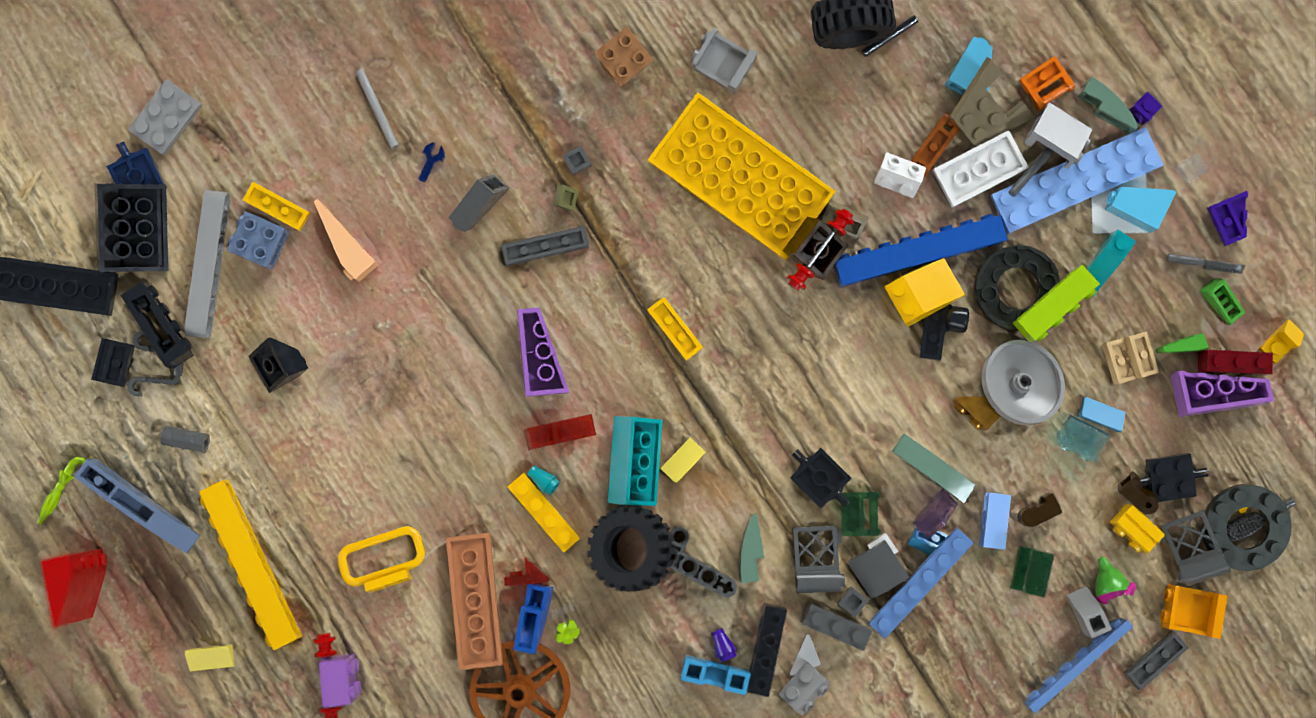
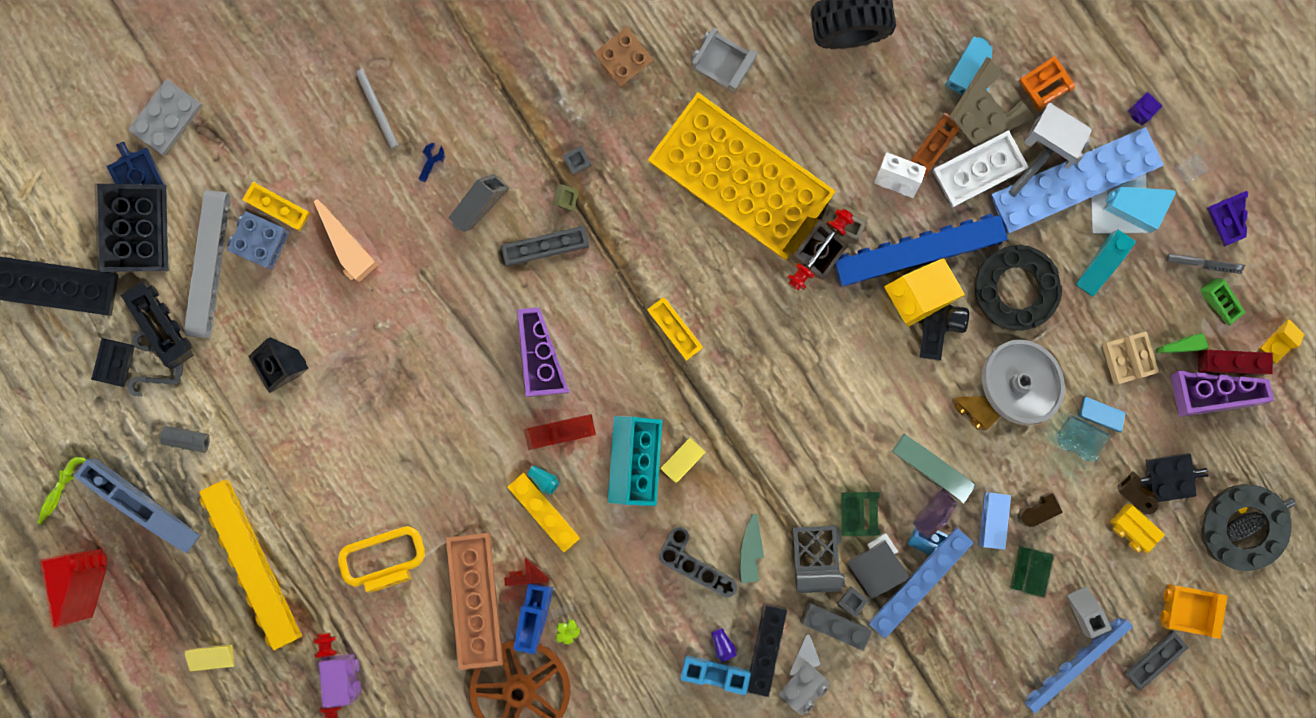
(604, 549): black tyre -> none
(820, 478): black plate -> none
(898, 30): black bar -> none
(1056, 303): lime brick -> none
(1108, 105): sand green slope -> none
(1111, 582): bright green hat -> none
(1201, 566): dark grey piece -> none

